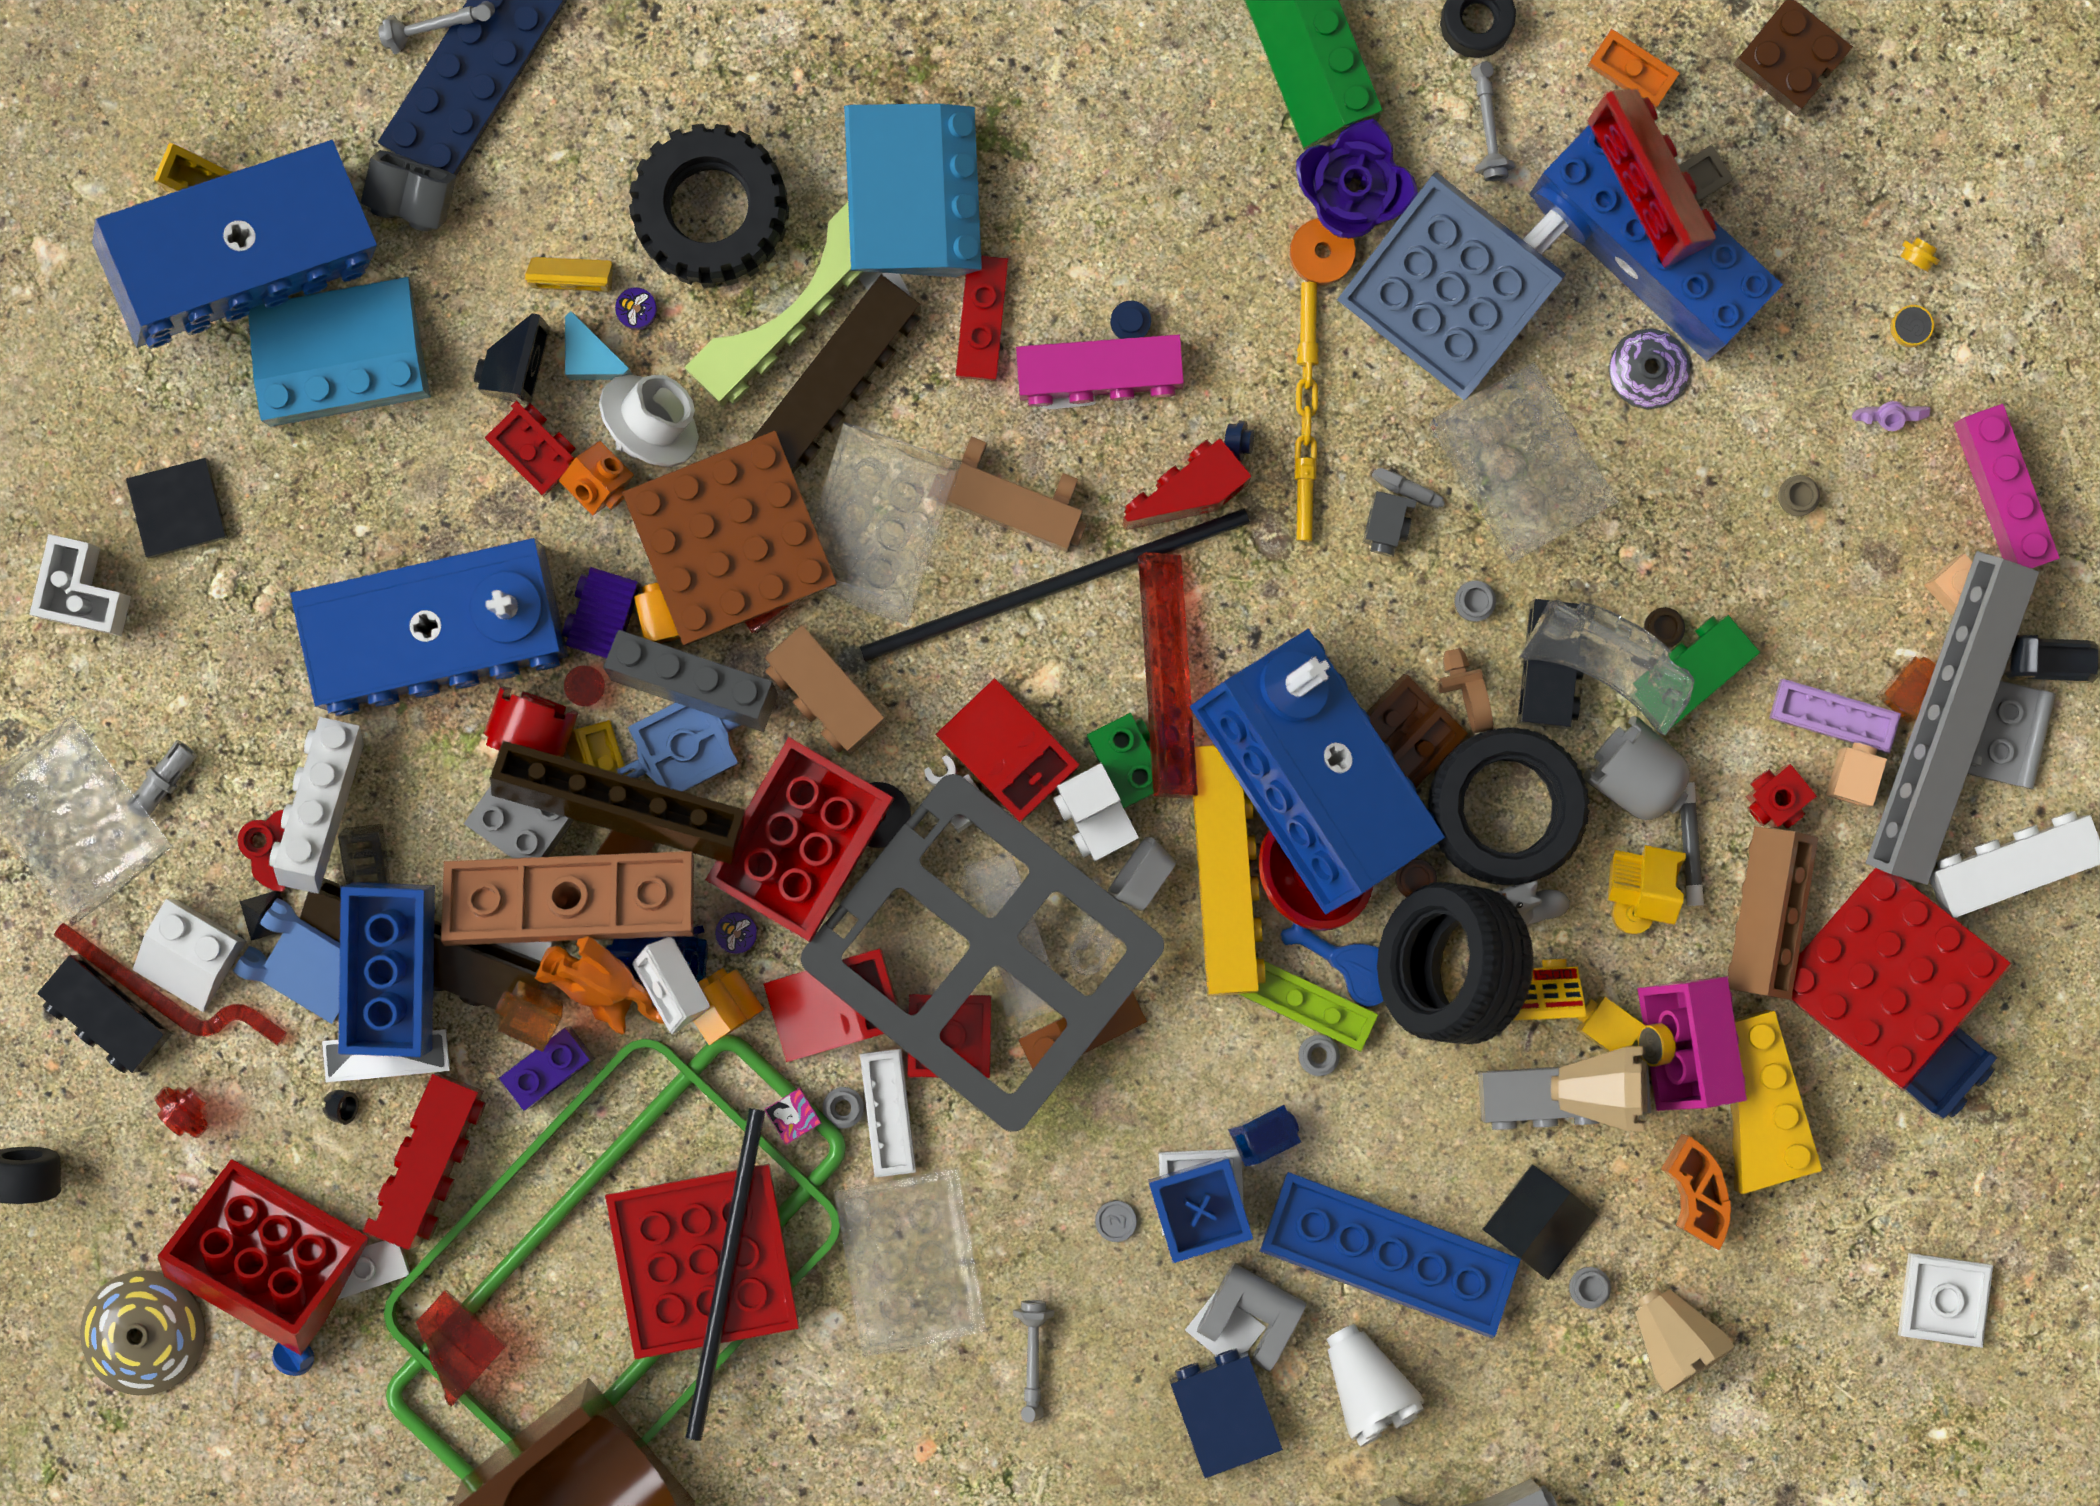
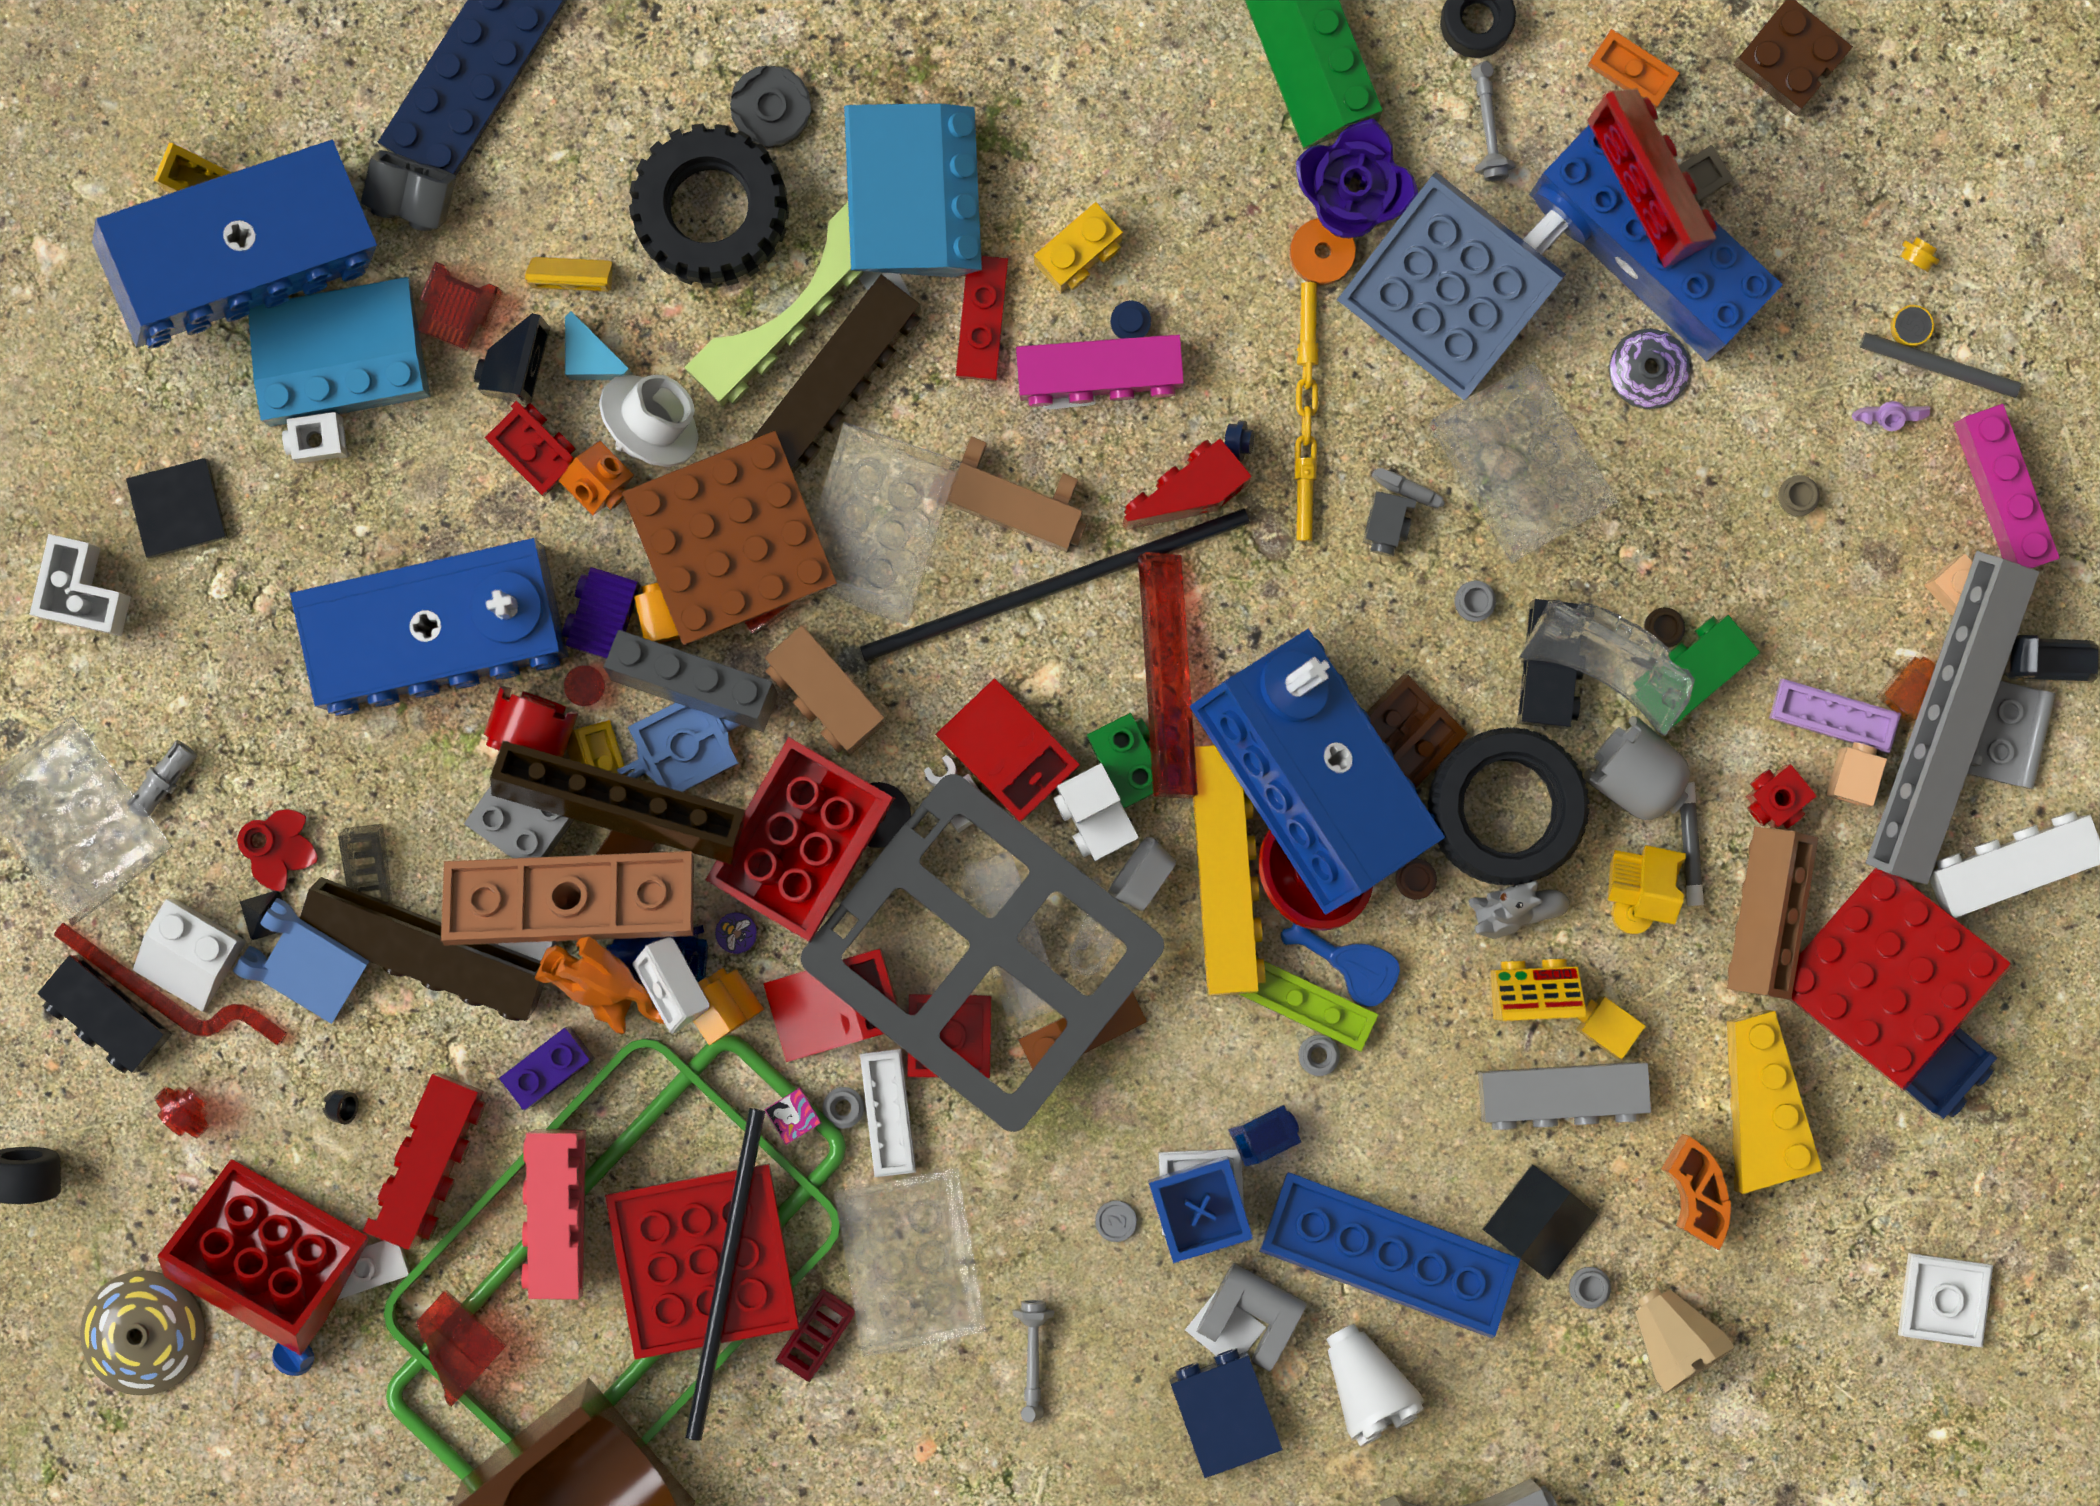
(302, 428): none -> white brick
(318, 804): white brick -> none
(354, 1067): slope -> none
(386, 969): blue brick -> none
(395, 34): light grey piece -> none
(456, 308): none -> clear red piece
(529, 1015): clear orange brick -> none
(554, 1213): none -> coral wedge
(636, 308): tile -> none
(770, 106): none -> dark grey tile
(795, 1364): none -> dark red slope
(1078, 248): none -> yellow brick
(1472, 686): medium nougat piece -> none
(1496, 971): black tyre -> none
(1605, 1088): tan cone -> none
(1658, 1044): tile -> none
(1707, 1054): dark pink brick -> none
(1940, 365): none -> dark grey bar

